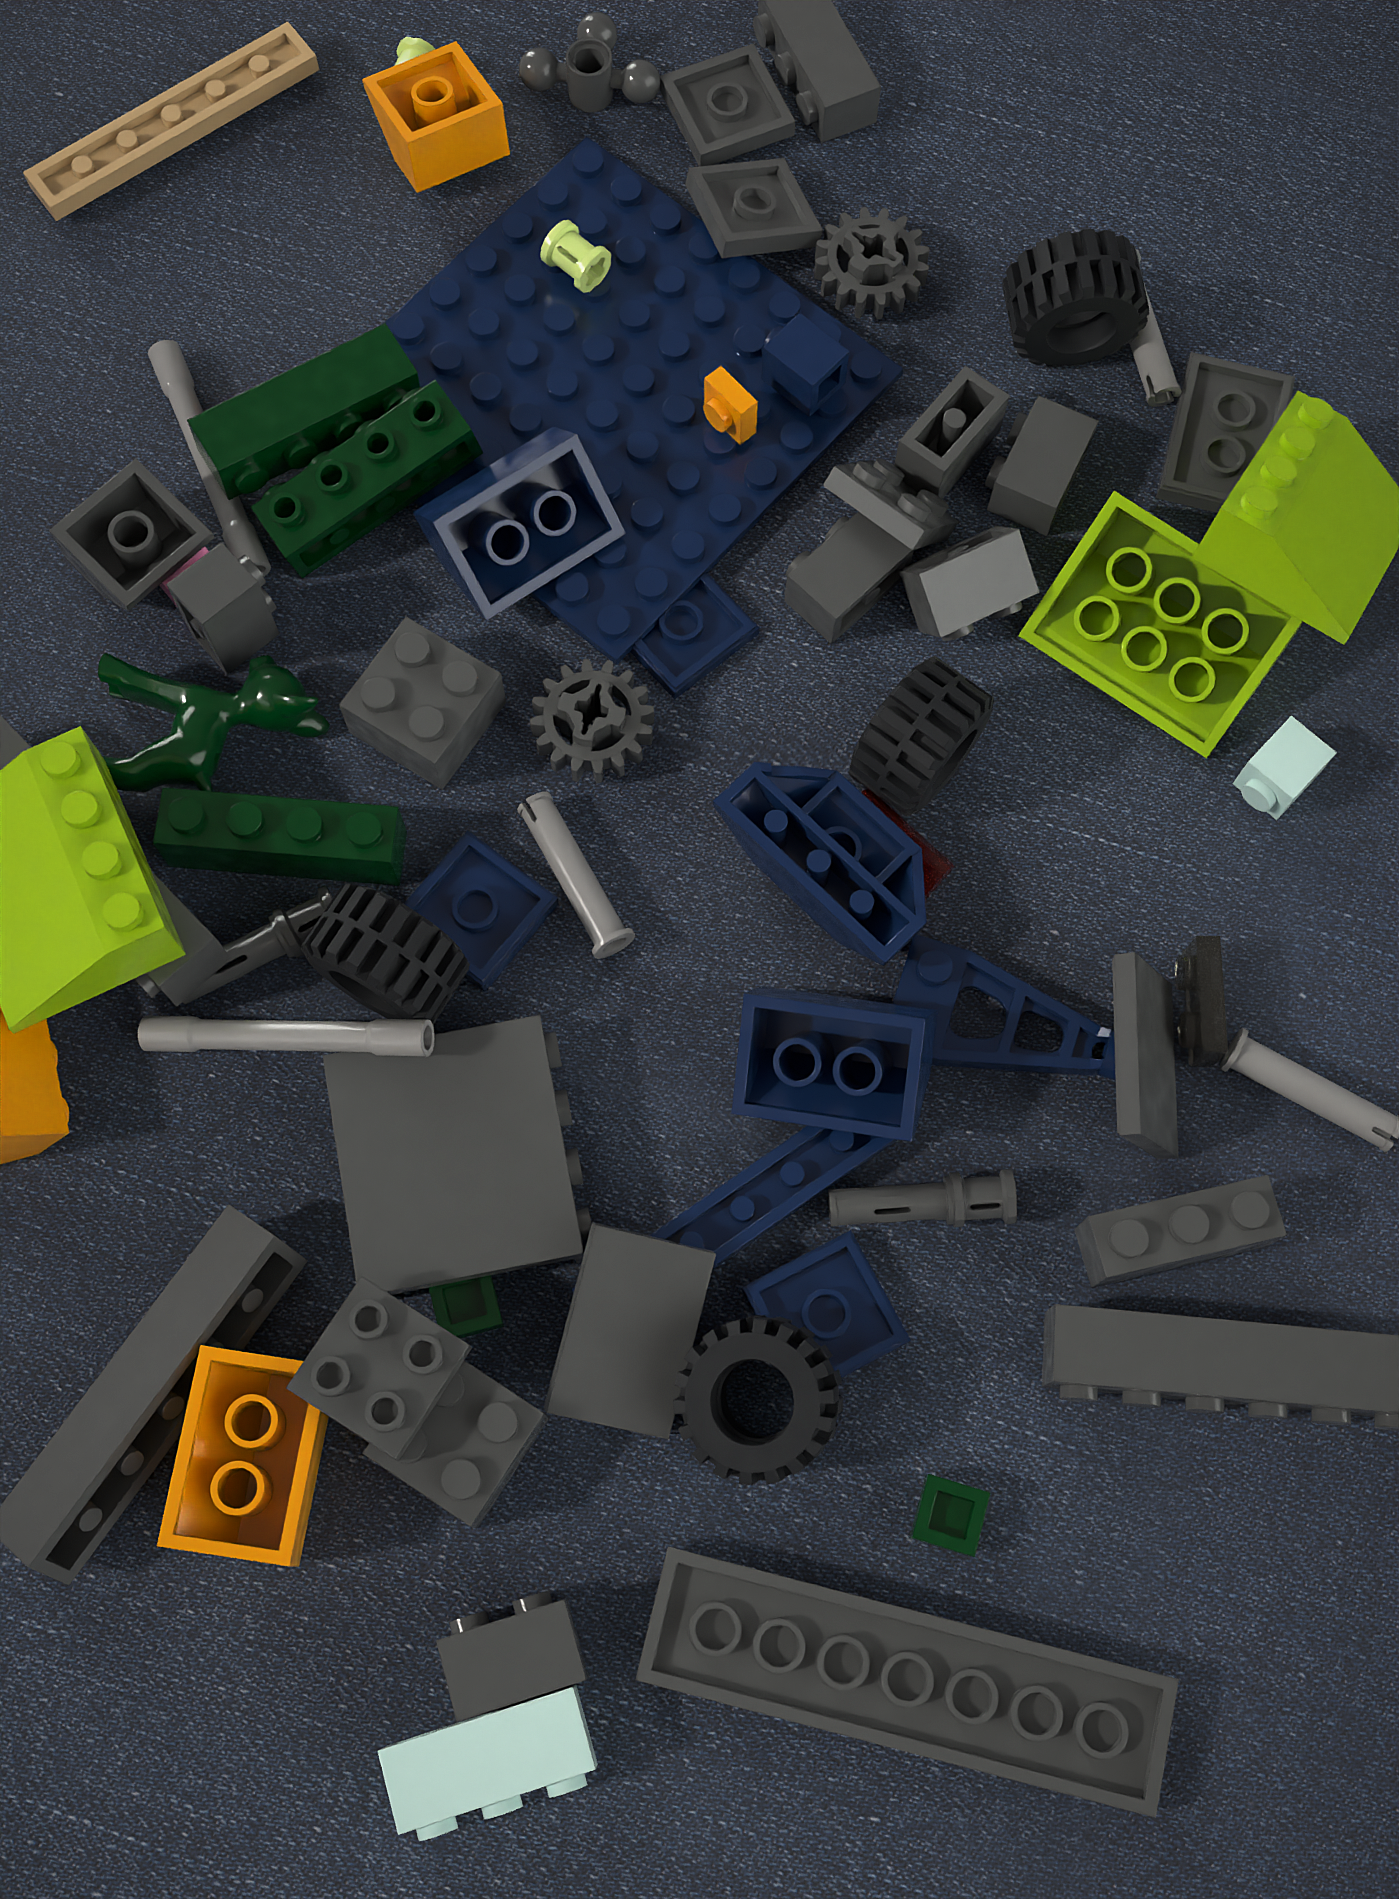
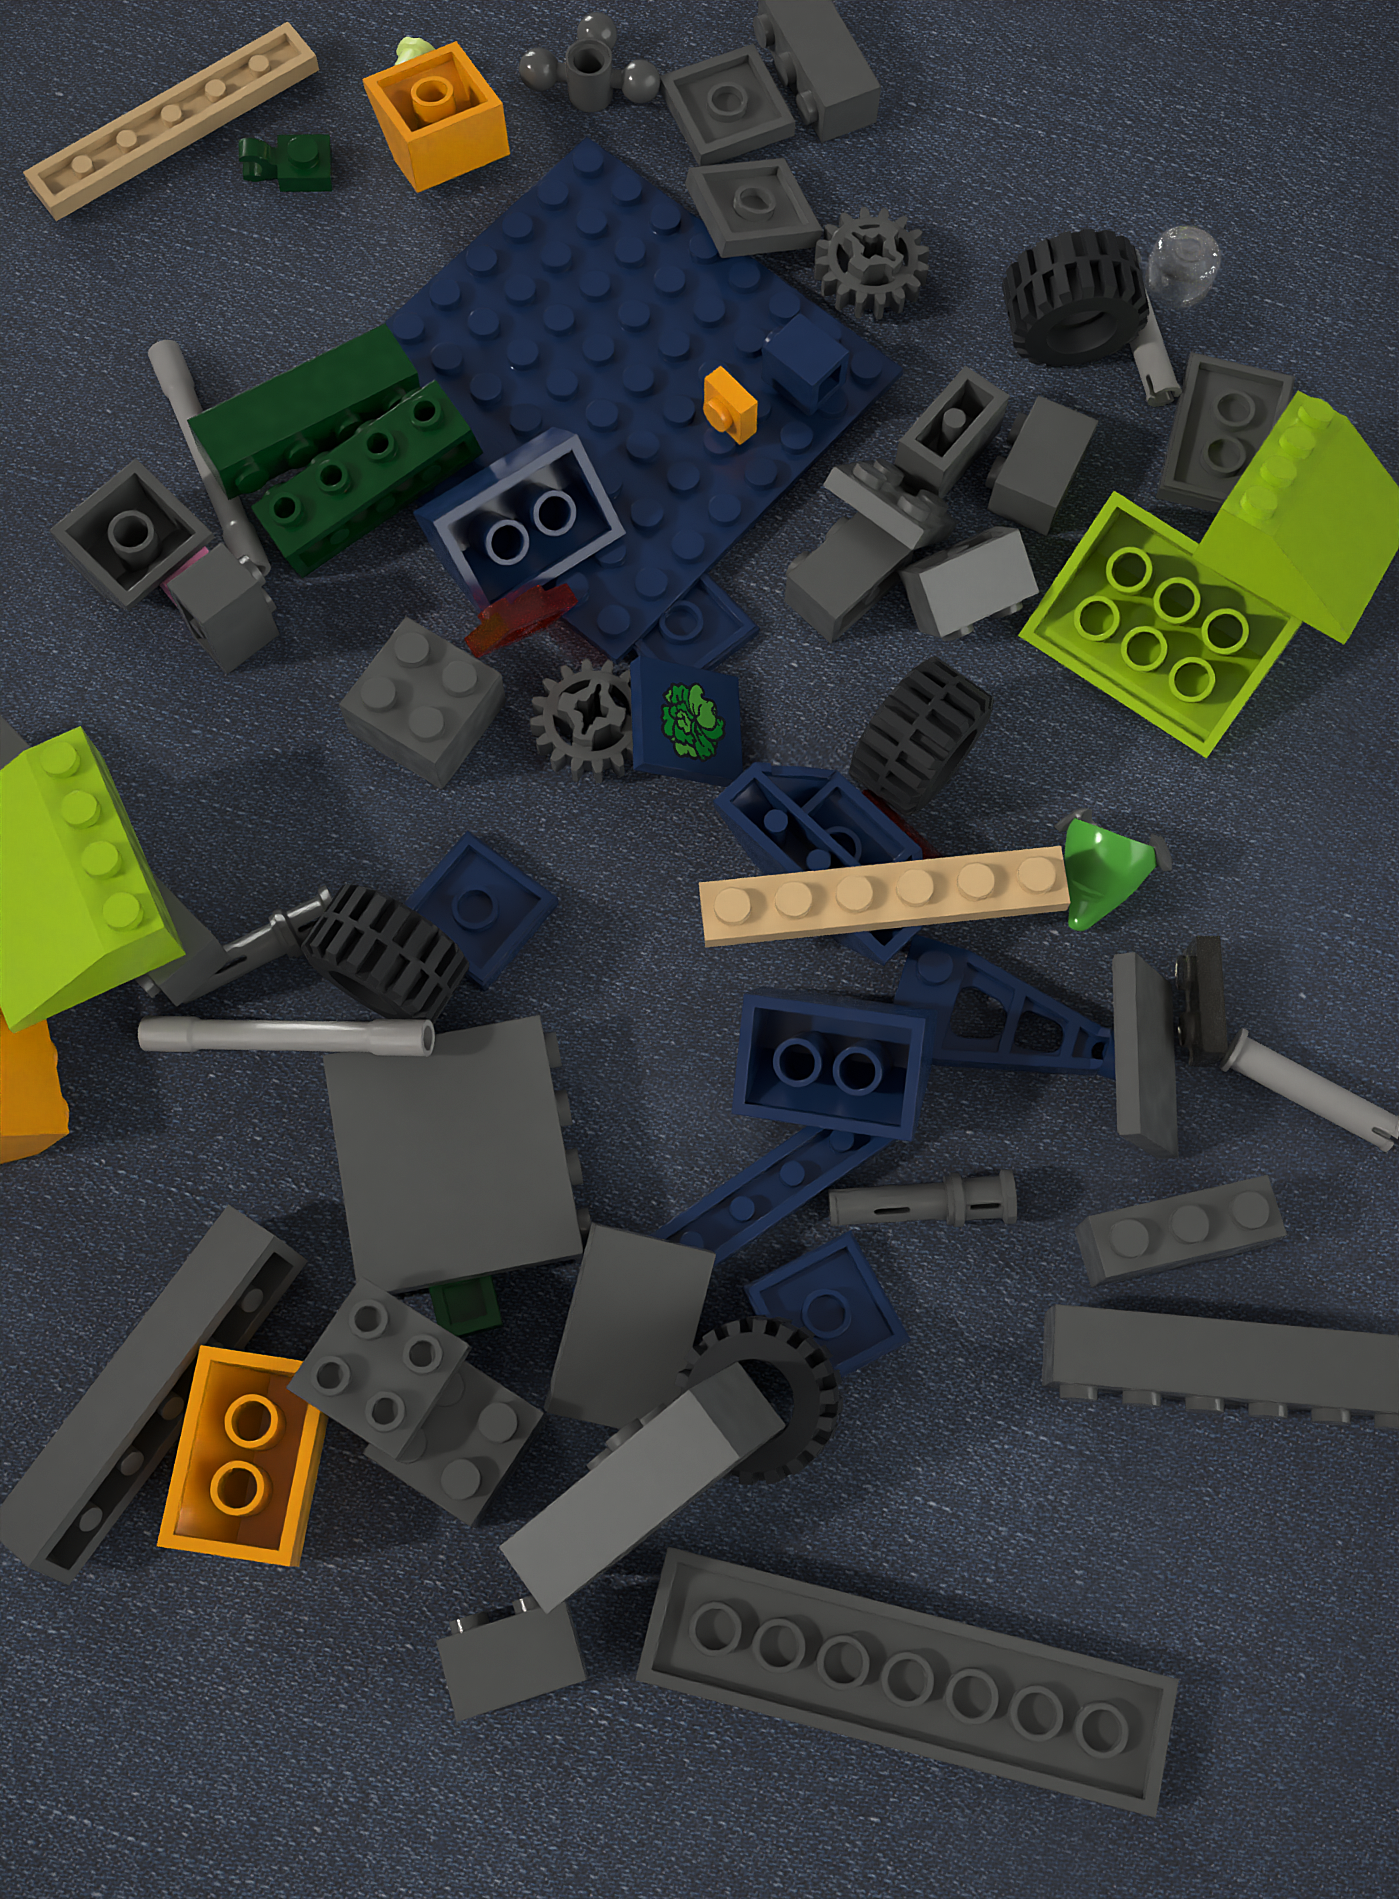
(203, 716): dark green animal -> none
(281, 836): dark green brick -> none
(298, 162): none -> dark green plate
(488, 1763): light aqua brick -> none
(527, 616): none -> clear red plate
(575, 256): yellowish green bush -> none
(575, 876): light grey pin -> none
(640, 1484): none -> dark grey brick
(685, 722): none -> dark blue tile
(883, 896): none -> tan plate
(950, 1515): dark green plate -> none
(1104, 867): none -> bright green hat
(1182, 266): none -> clear head
(1283, 768): light aqua brick -> none

